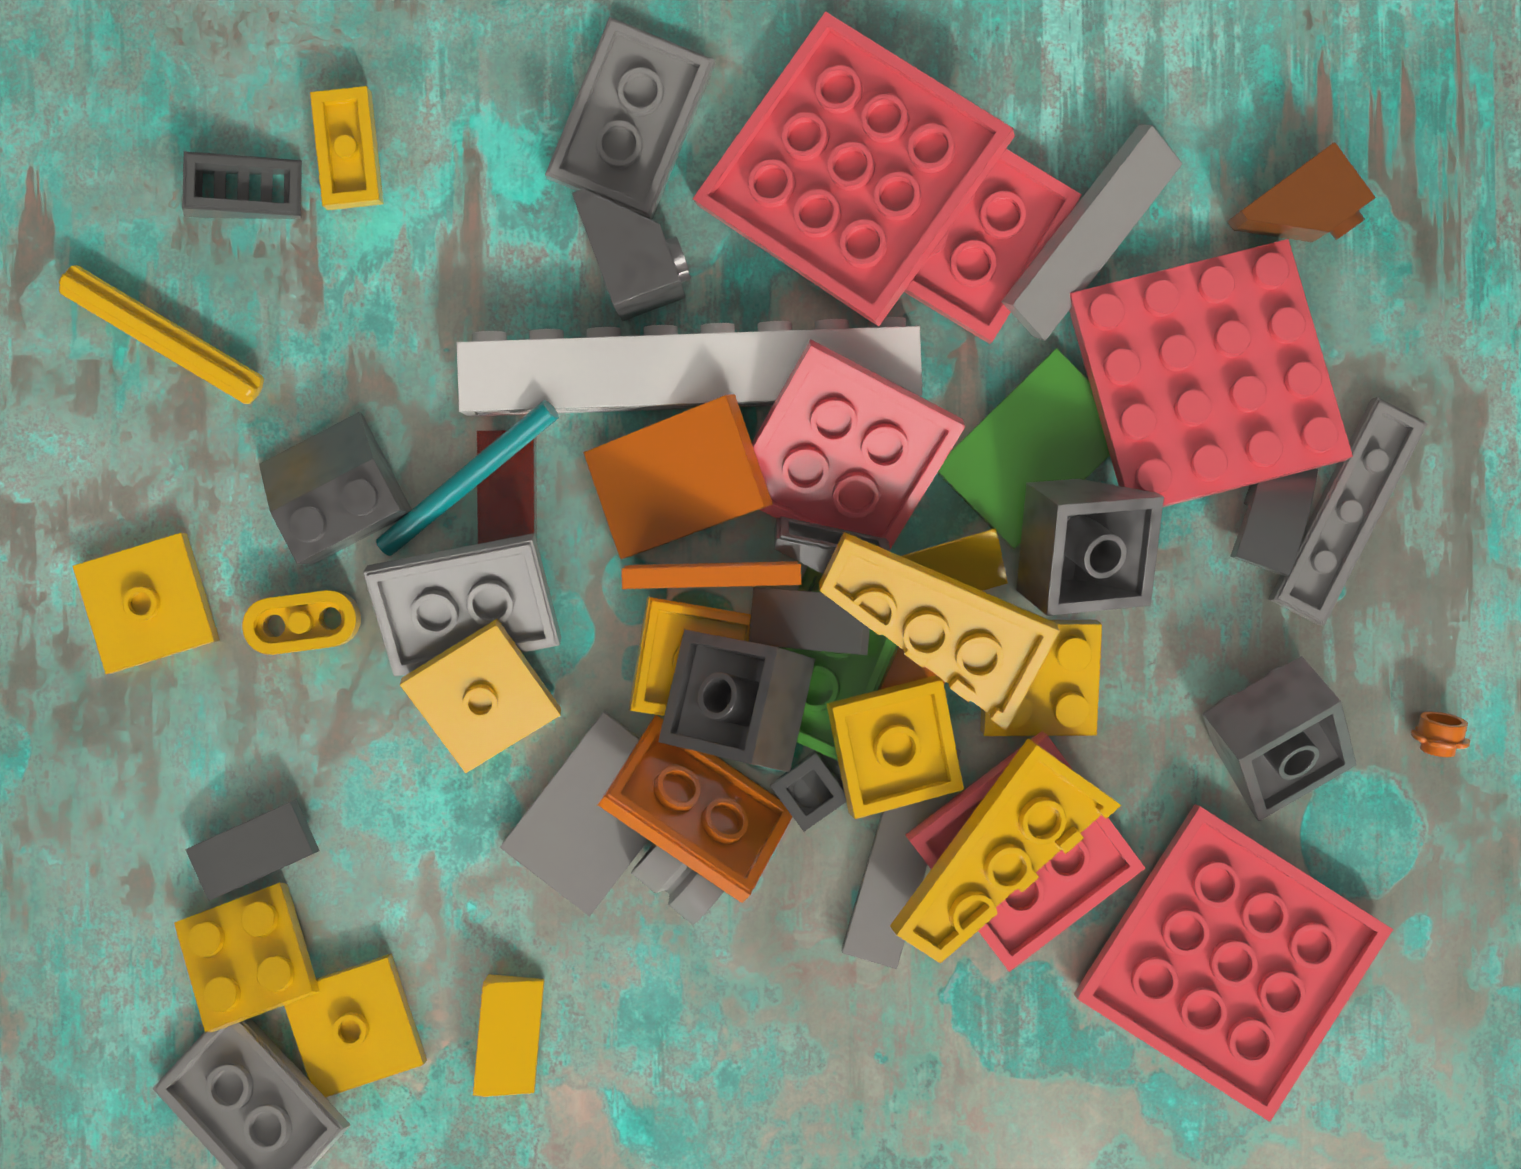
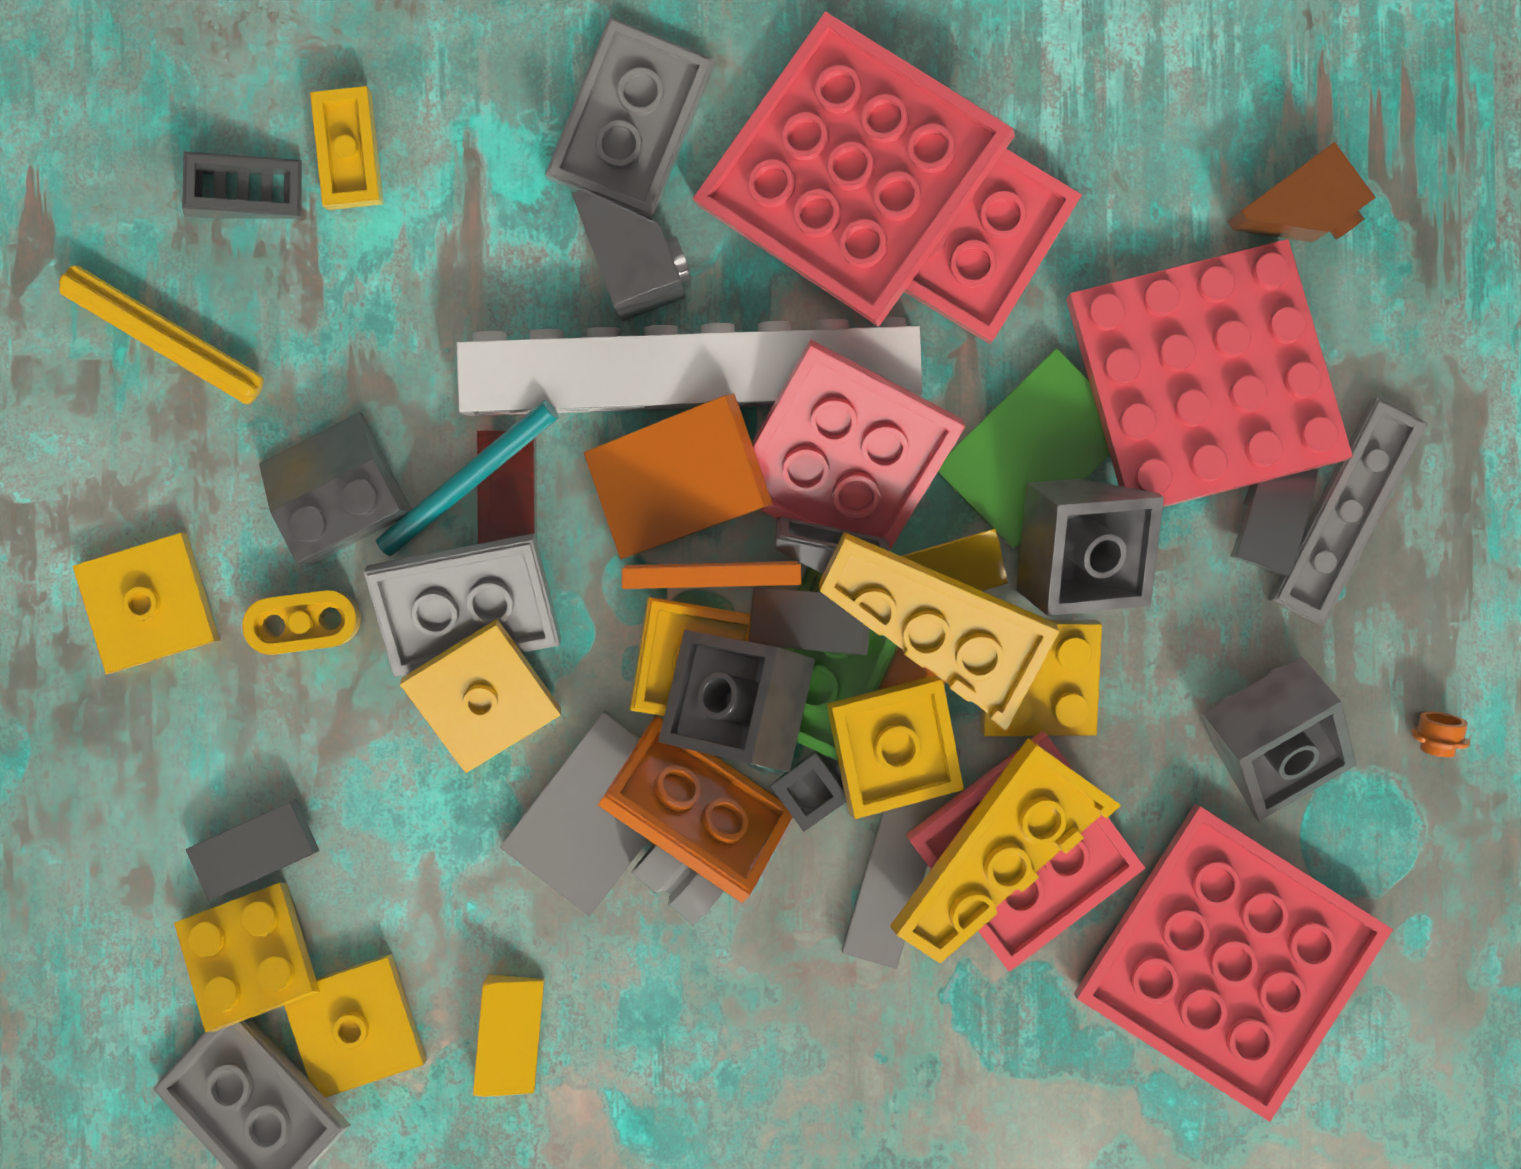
(1092, 231): light grey tile -> none

